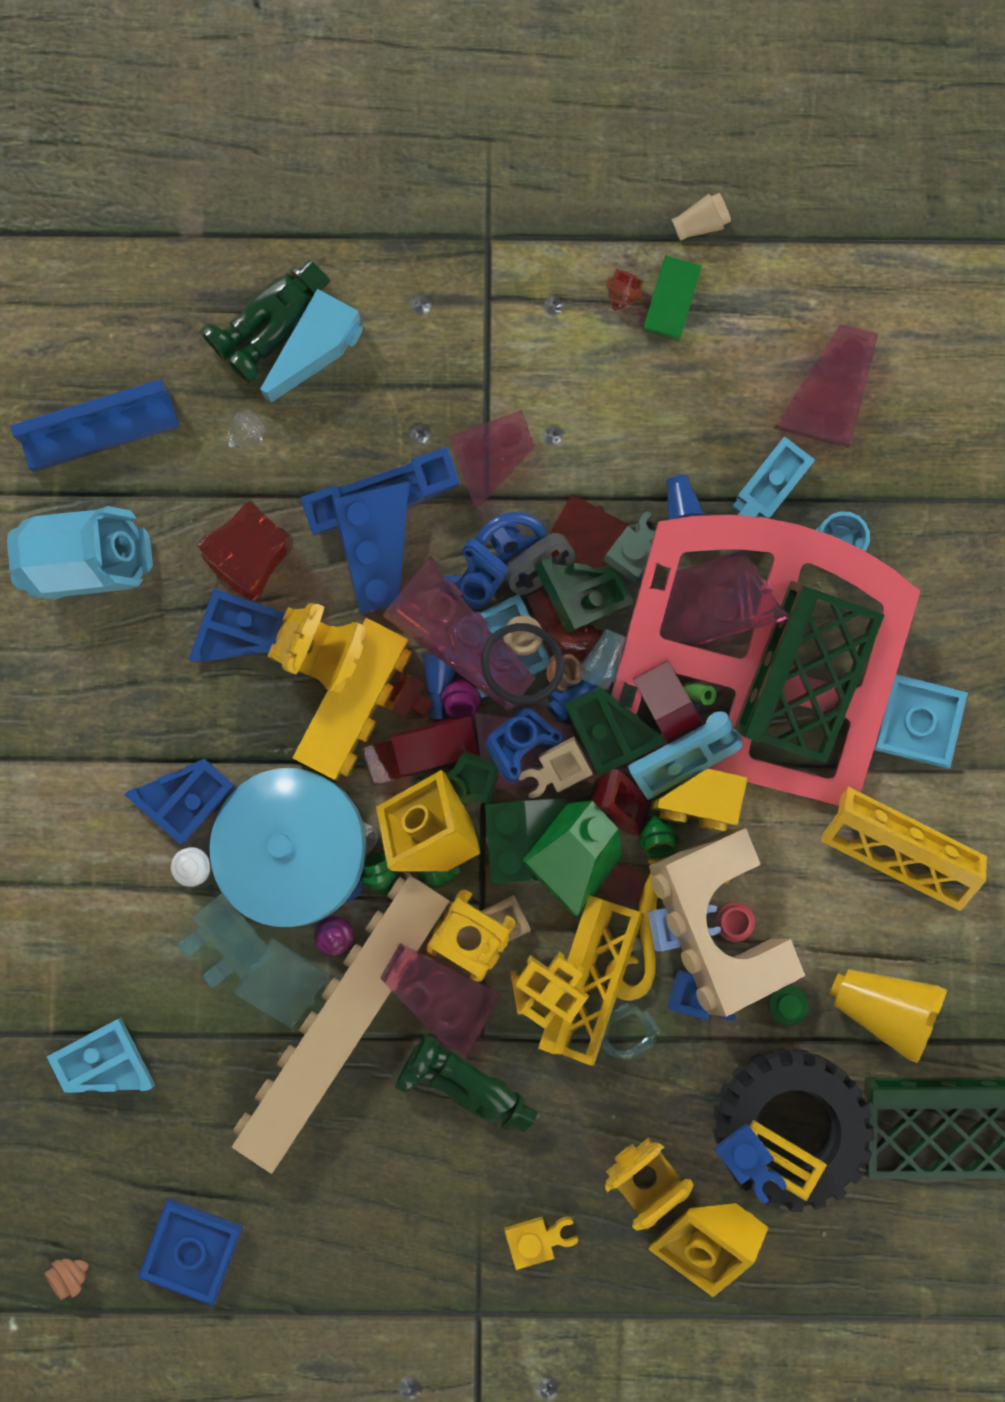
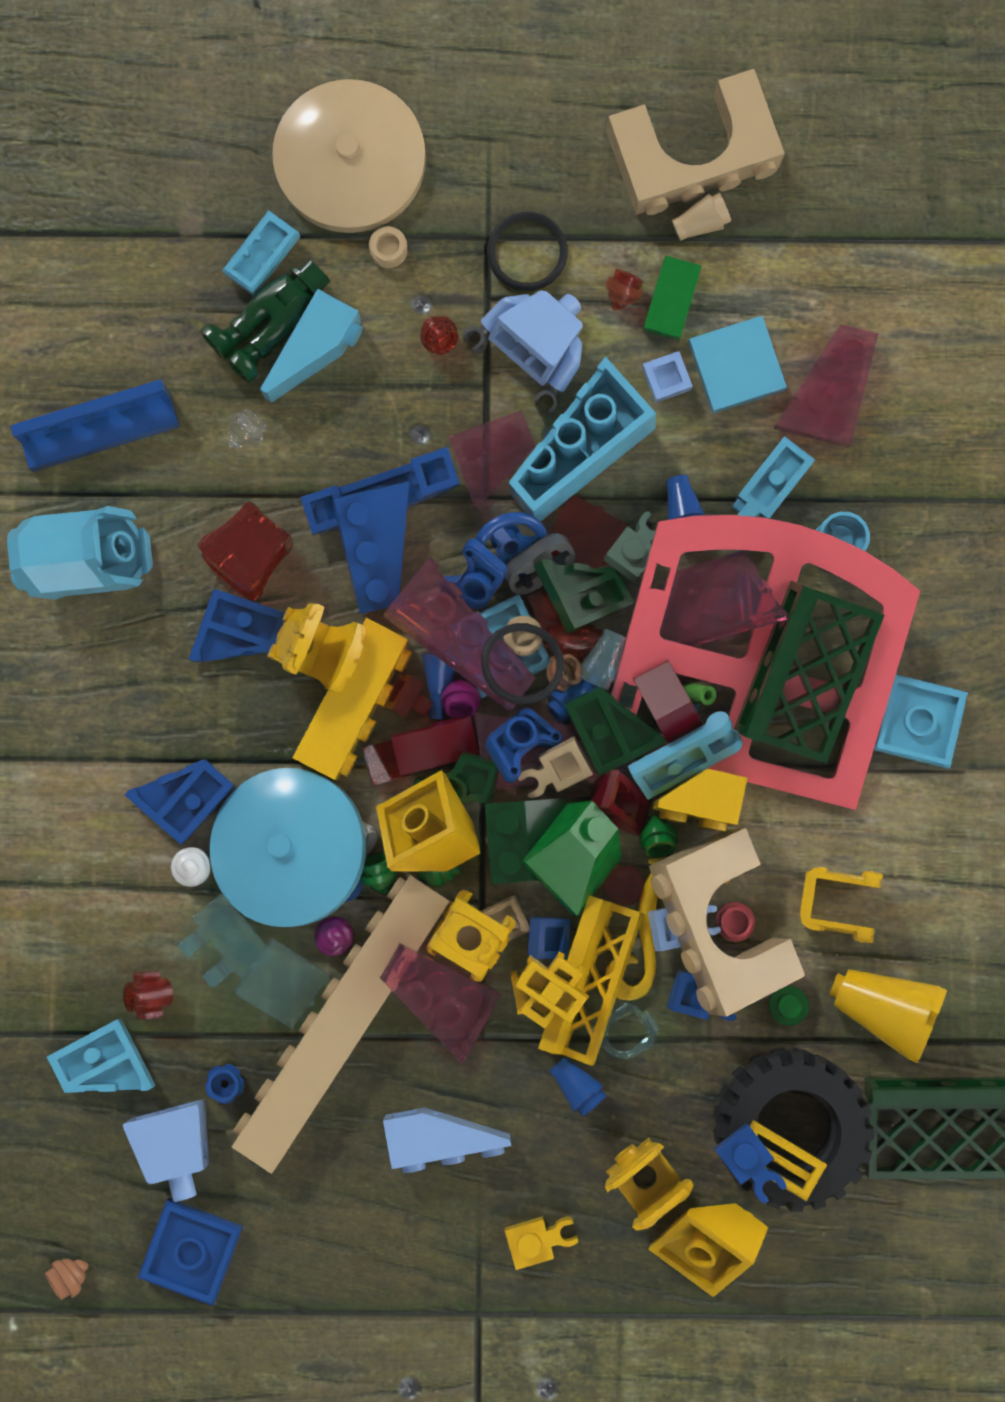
(148, 995): none -> clear red gear
(171, 1146): none -> light blue torso
(224, 1094): none -> blue plate
(261, 253): none -> medium azure plate
(349, 156): none -> tan dish
(388, 247): none -> tan tile
(431, 1136): none -> light blue slope
(439, 335): none -> clear red plate
(465, 1085): dark green piece -> none
(535, 217): none -> black tyre
(537, 336): none -> light blue torso
(548, 937): none -> blue plate
(578, 1087): none -> blue cone
(584, 441): none -> medium azure wedge
(659, 180): none -> tan arch
(667, 377): none -> light blue plate
(737, 364): none -> medium azure tile
(867, 879): none -> yellow piece
(912, 844): yellow fence -> none

